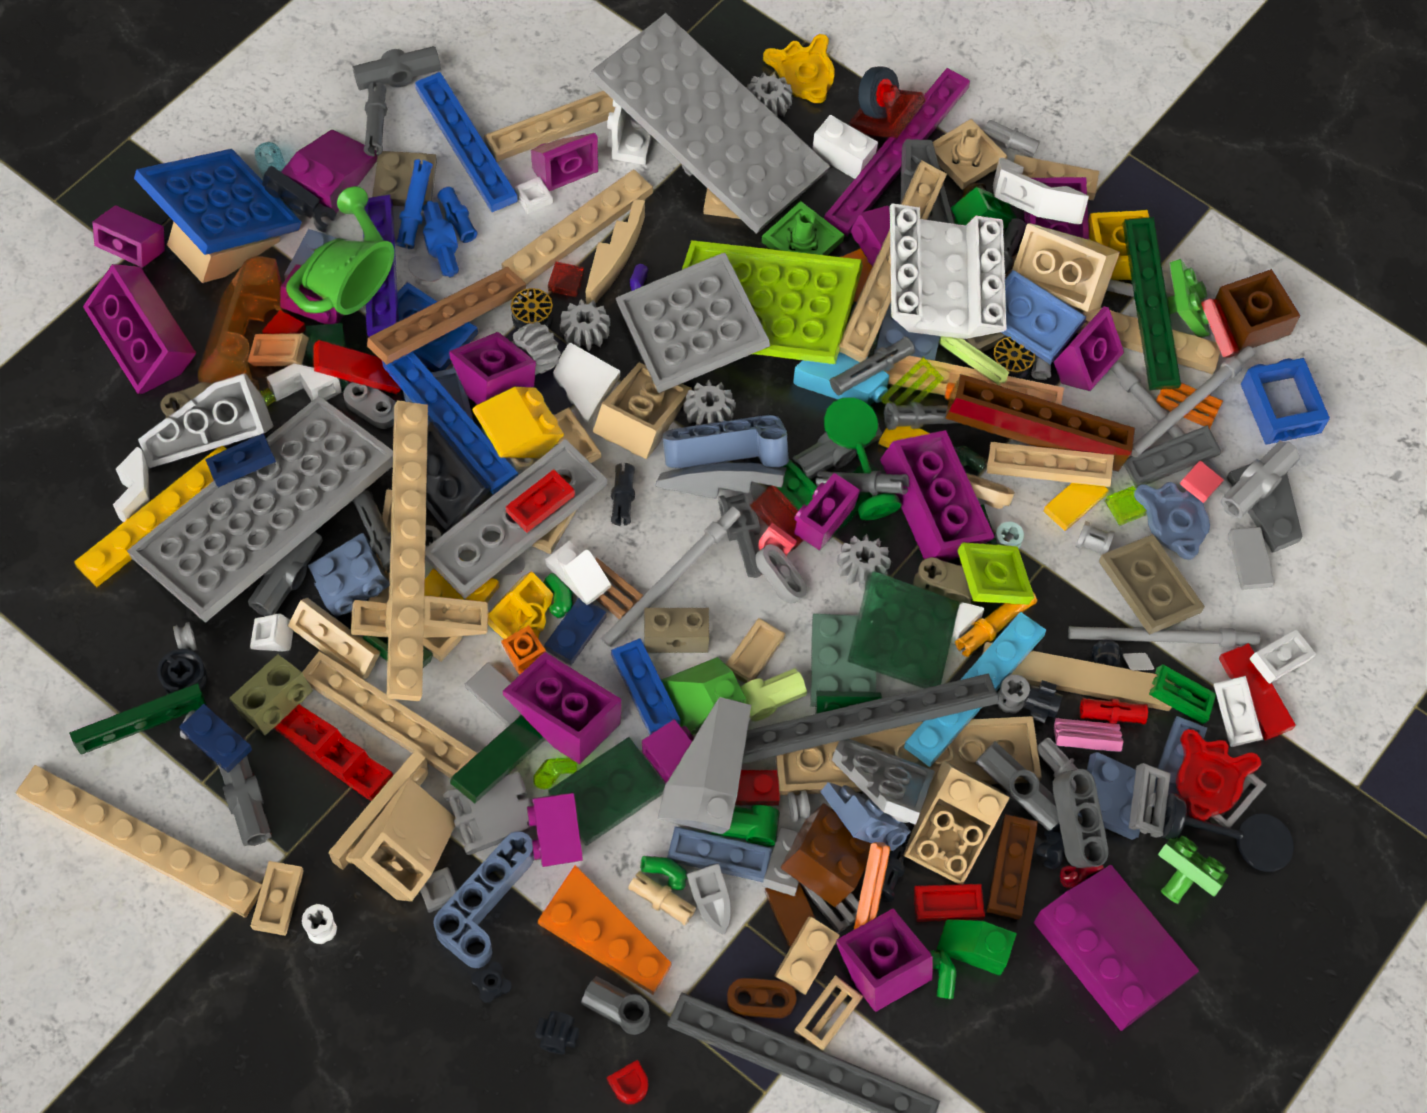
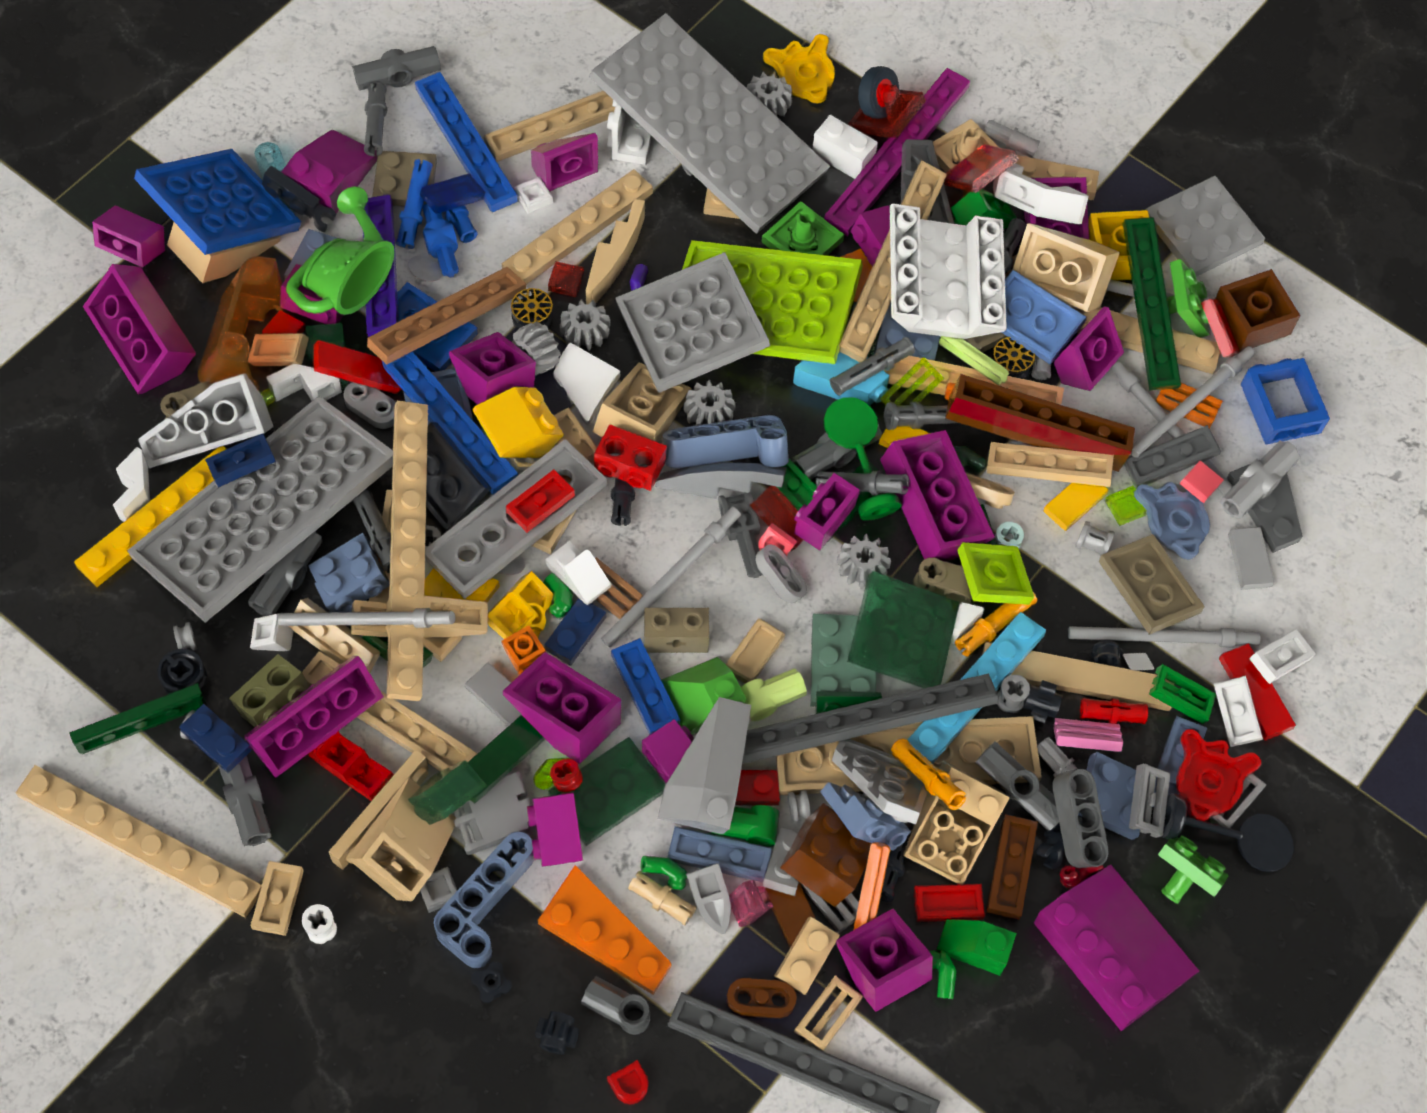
(314, 716): none -> magenta slope
(419, 618): none -> light grey bar
(446, 792): none -> clear green slope
(452, 193): none -> clear blue tile
(562, 769): none -> red bush
(632, 452): none -> red brick
(748, 903): none -> clear pink tile
(936, 780): none -> light orange pin
(980, 168): none -> clear red tile
(1204, 226): none -> light grey plate

